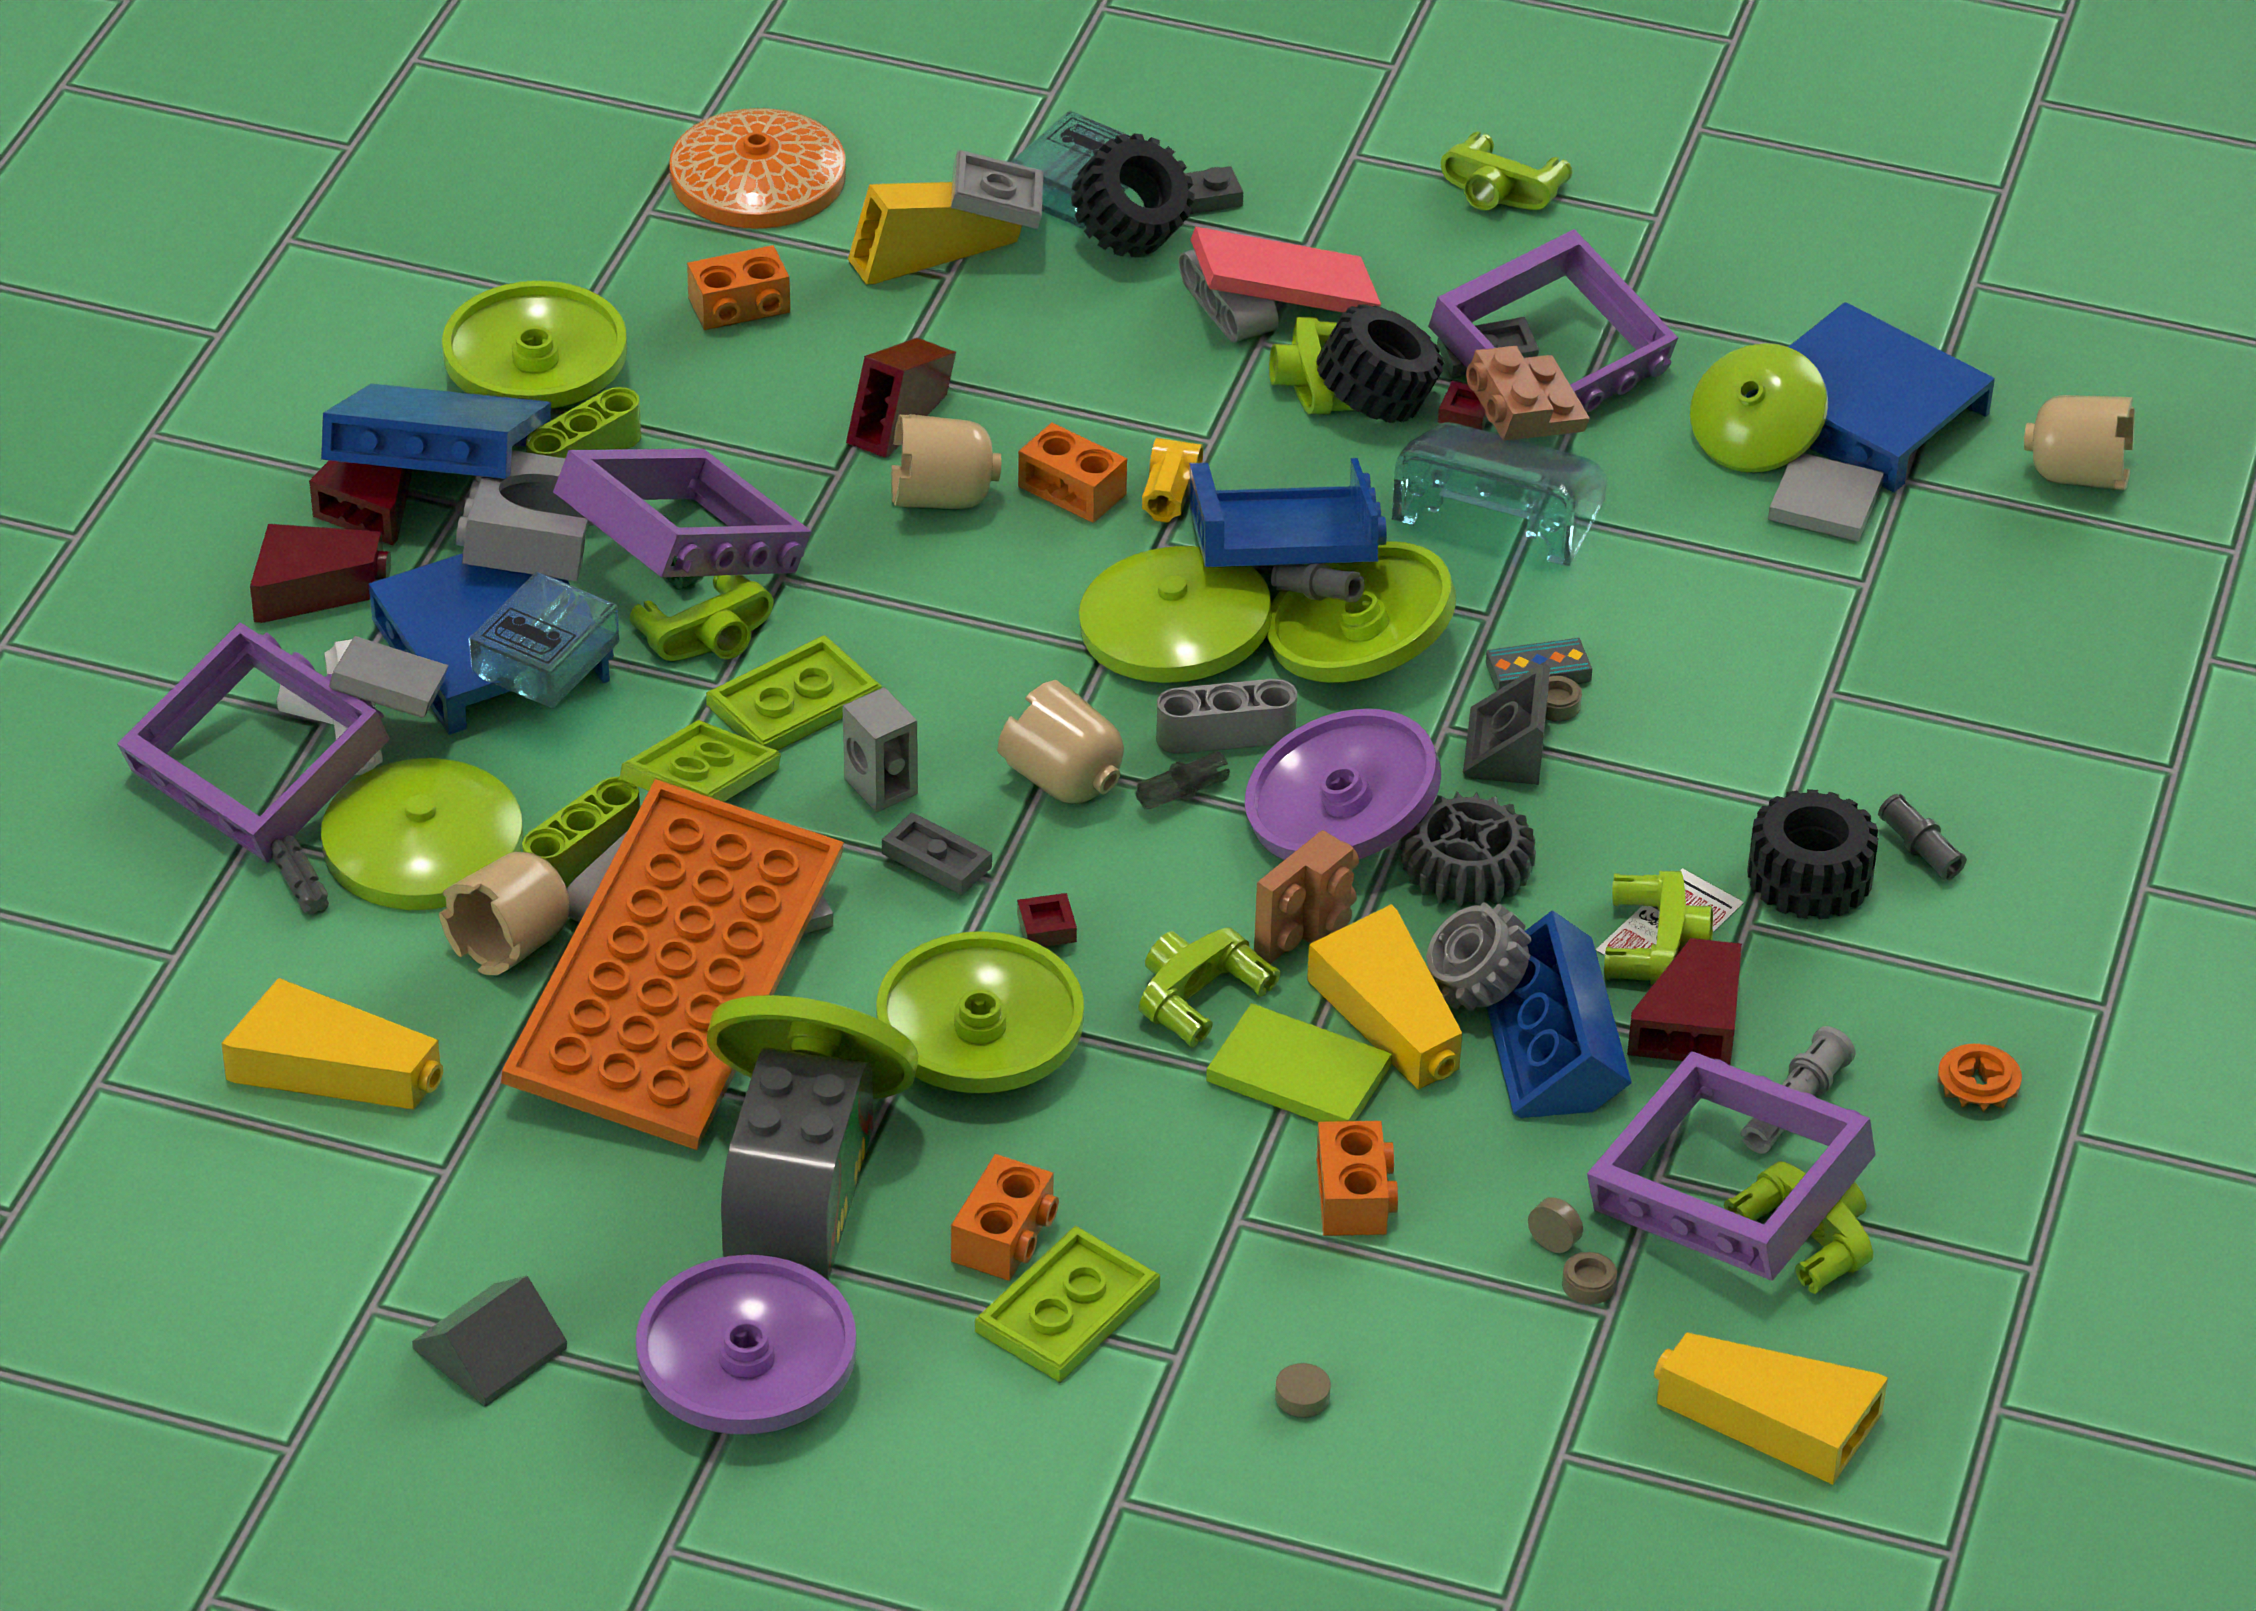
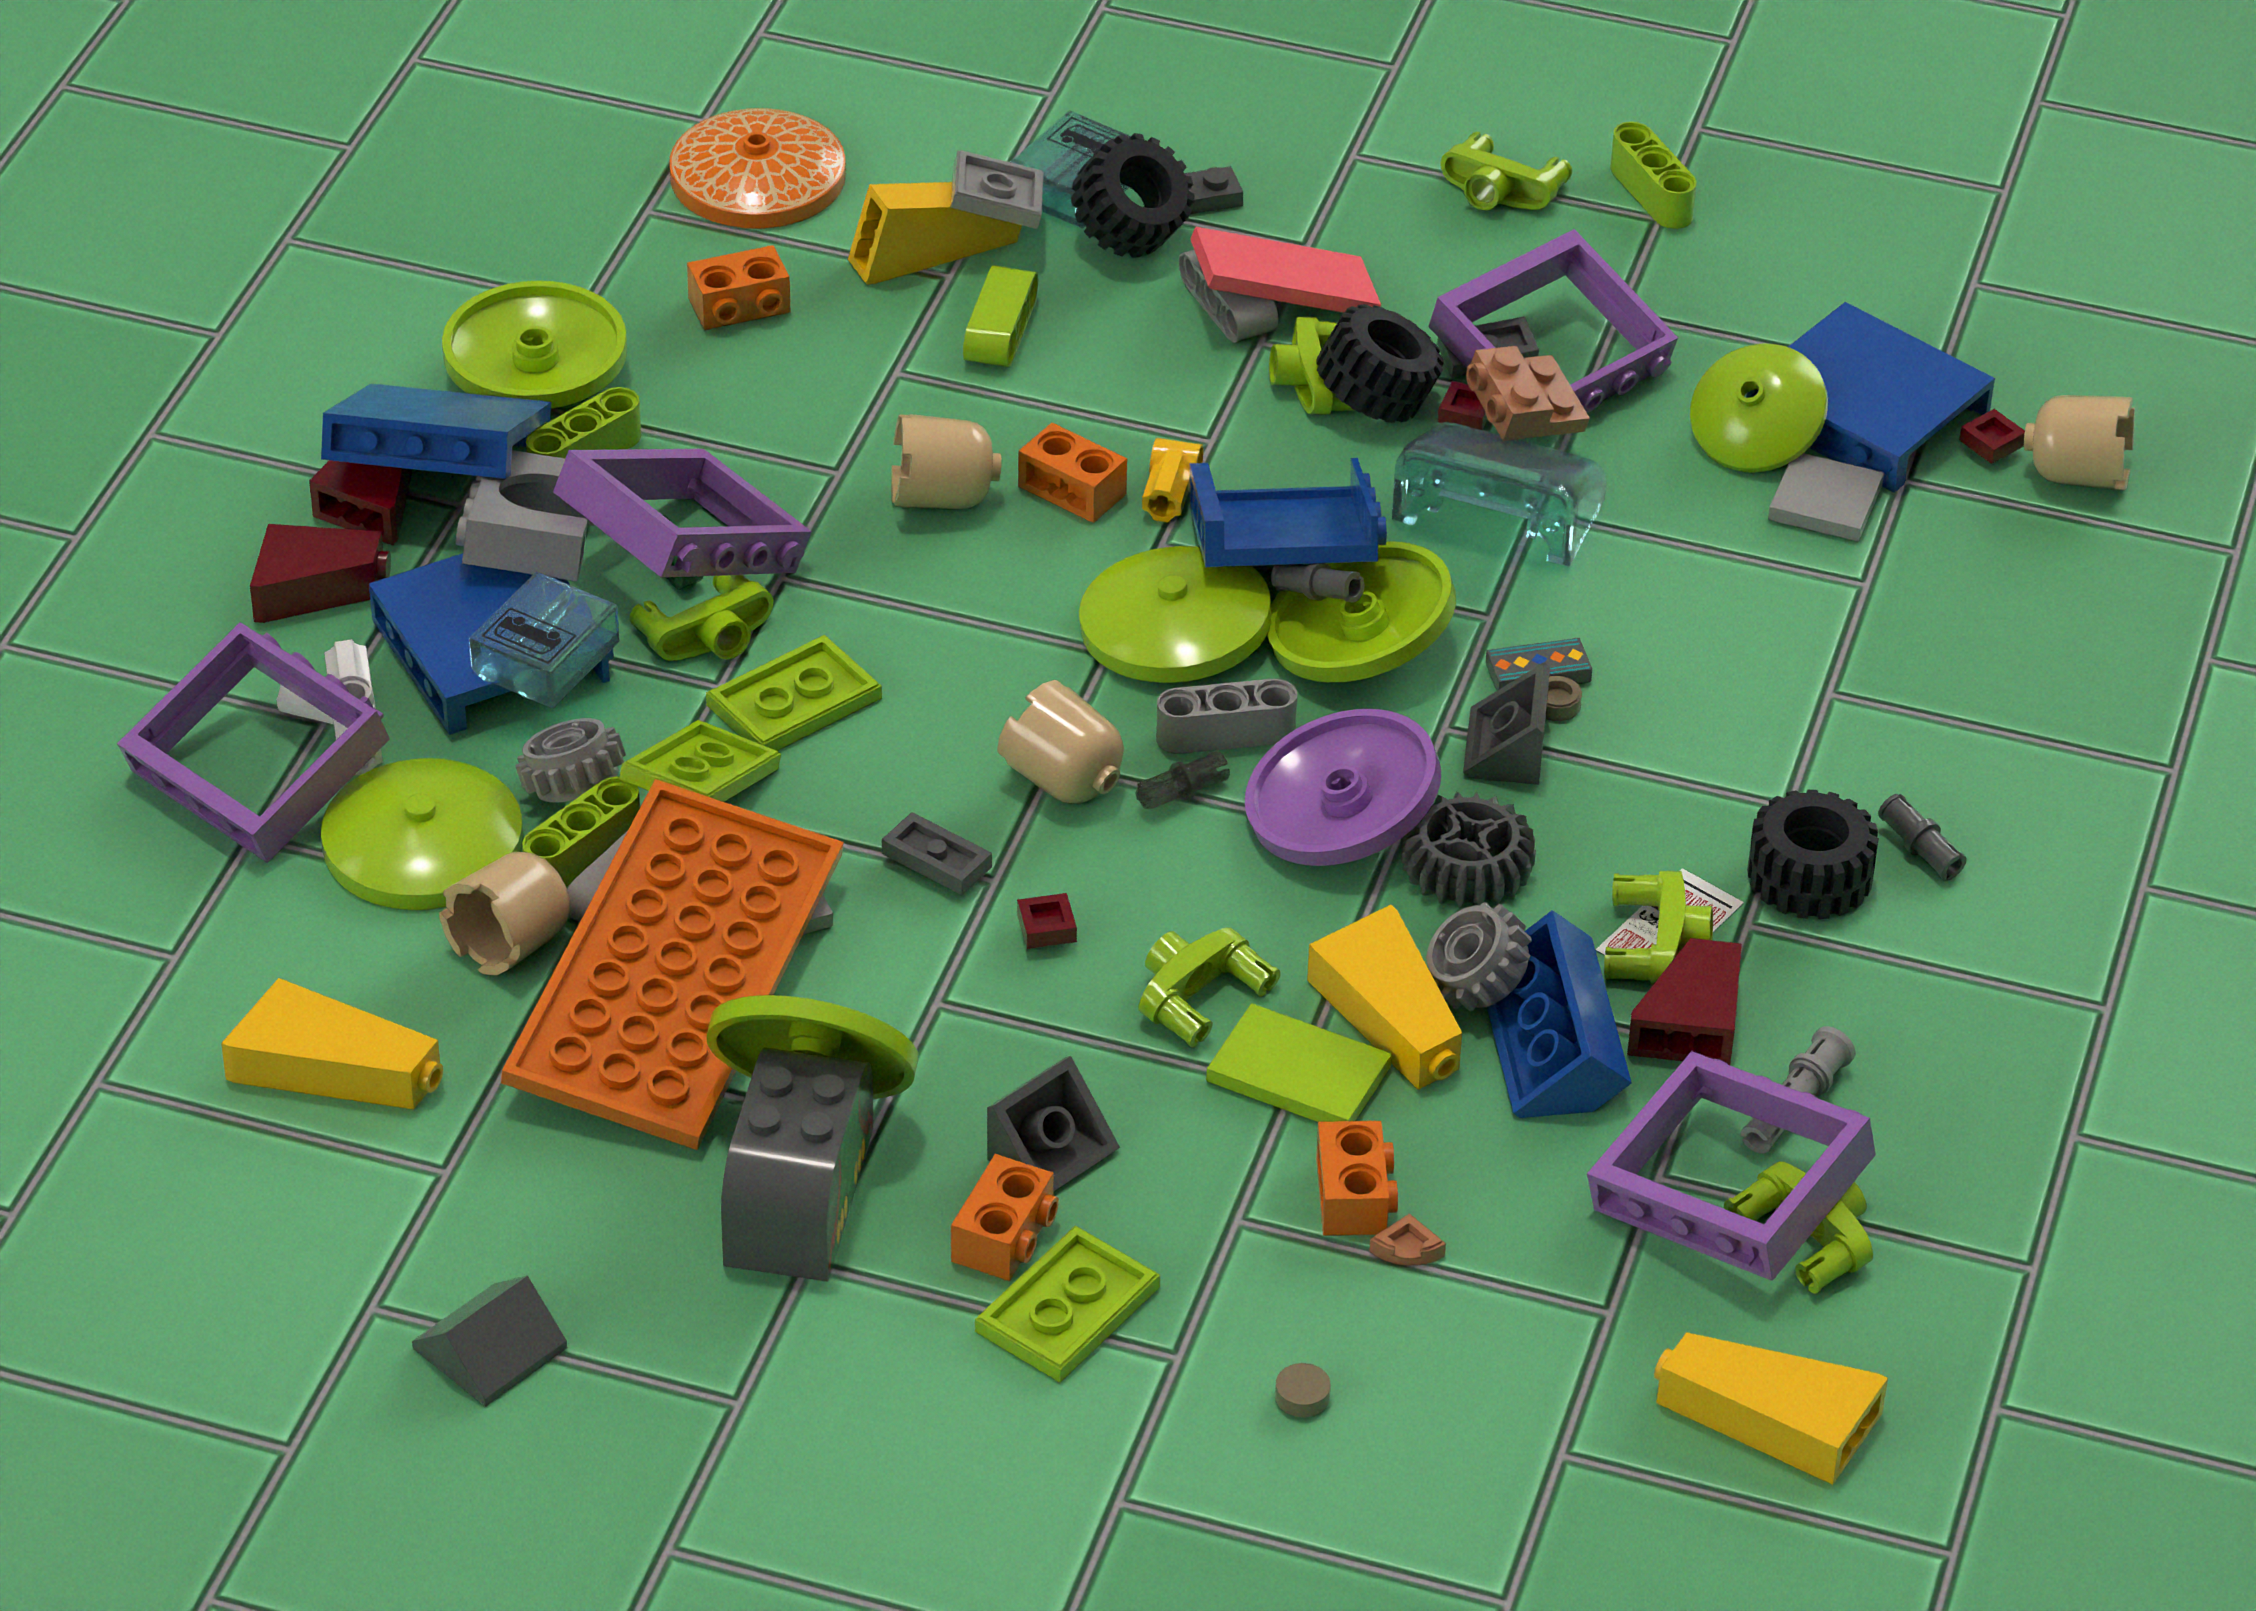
(299, 875): dark grey axle -> none
(388, 676): light grey tile -> none
(569, 759): none -> light grey gear
(746, 1344): medium lavender dish -> none
(880, 749): light grey brick -> none
(895, 382): dark red slope -> none
(983, 1010): lime dish -> none
(1000, 316): none -> lime beam
(1051, 1124): none -> dark grey slope
(1305, 896): nougat plate -> none
(1407, 1243): none -> nougat tile
(1555, 1225): dark tan tile -> none
(1589, 1278): dark tan tile -> none
(1653, 175): none -> lime beam
(1992, 436): none -> dark red plate
(1997, 1070): orange gear -> none

